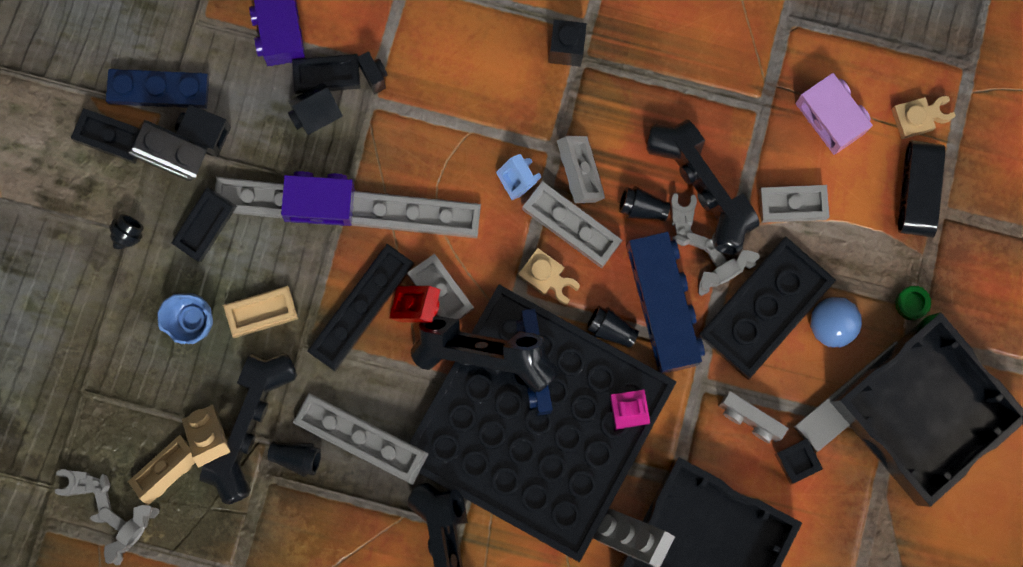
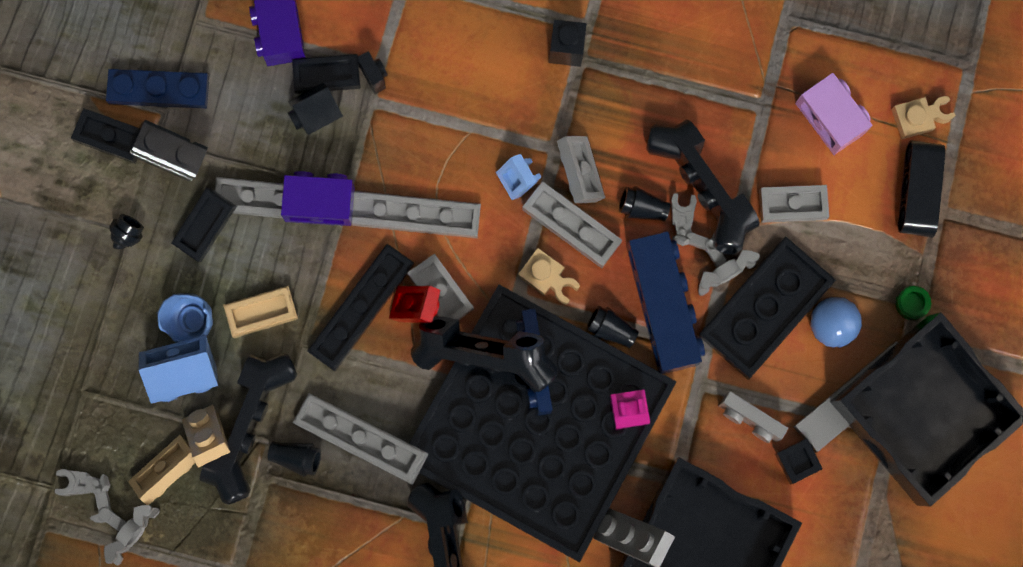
(178, 369): none -> medium blue brick
(203, 128): black brick -> none

